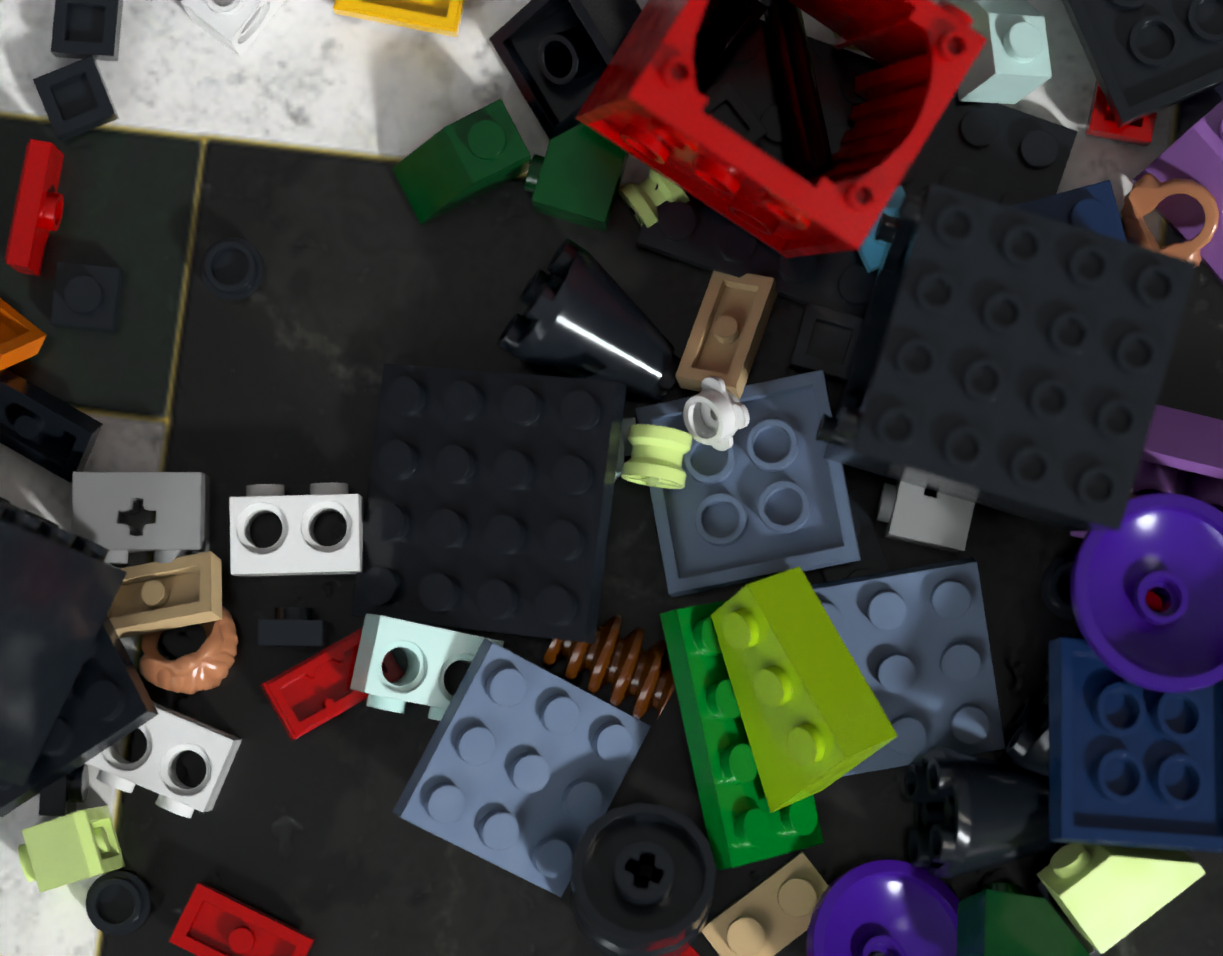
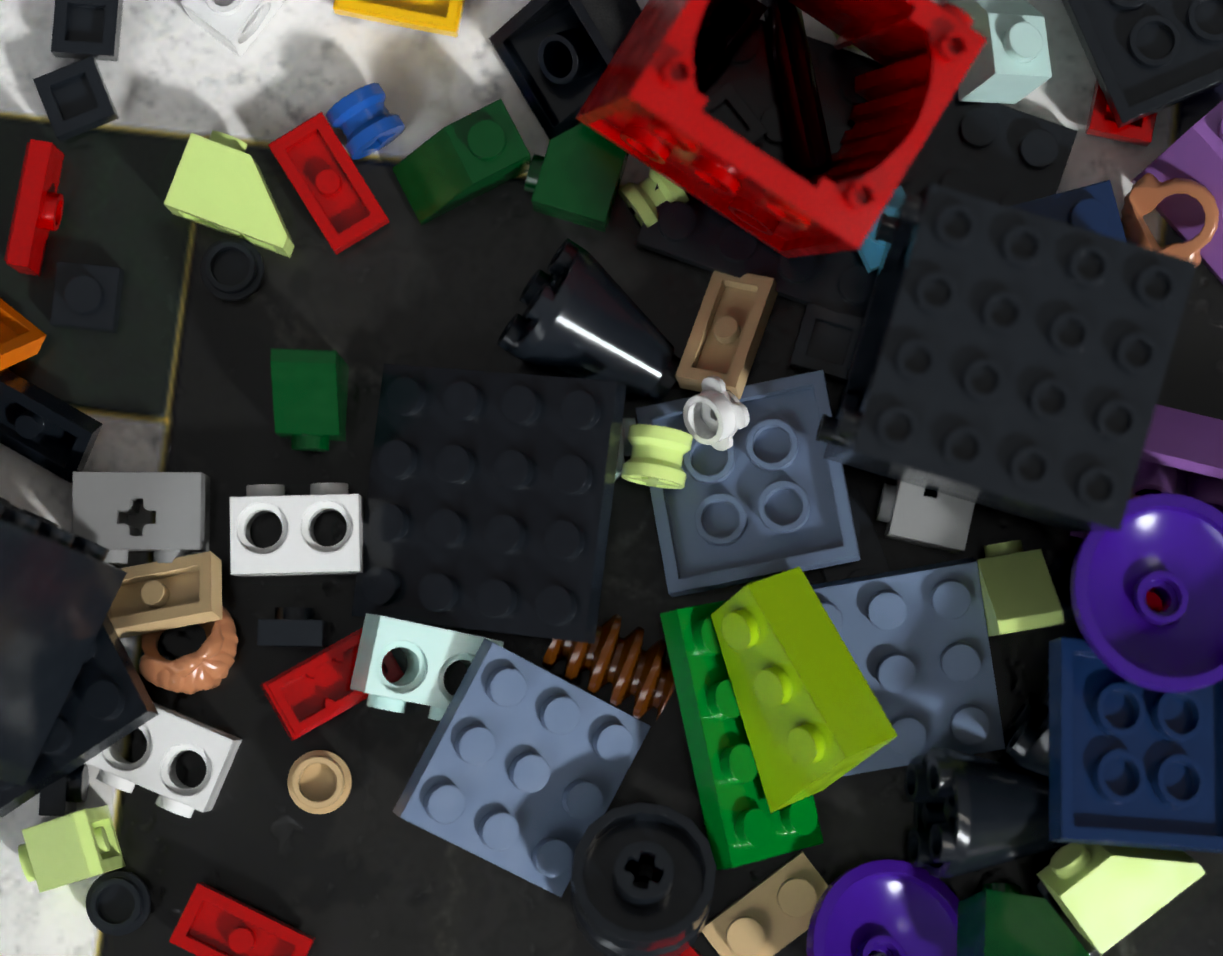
(227, 193): none -> yellowish green slope
(309, 397): none -> dark green slope
(319, 782): none -> tan plate
(328, 183): none -> red plate
(365, 121): none -> blue wheel
(1017, 589): none -> yellowish green slope

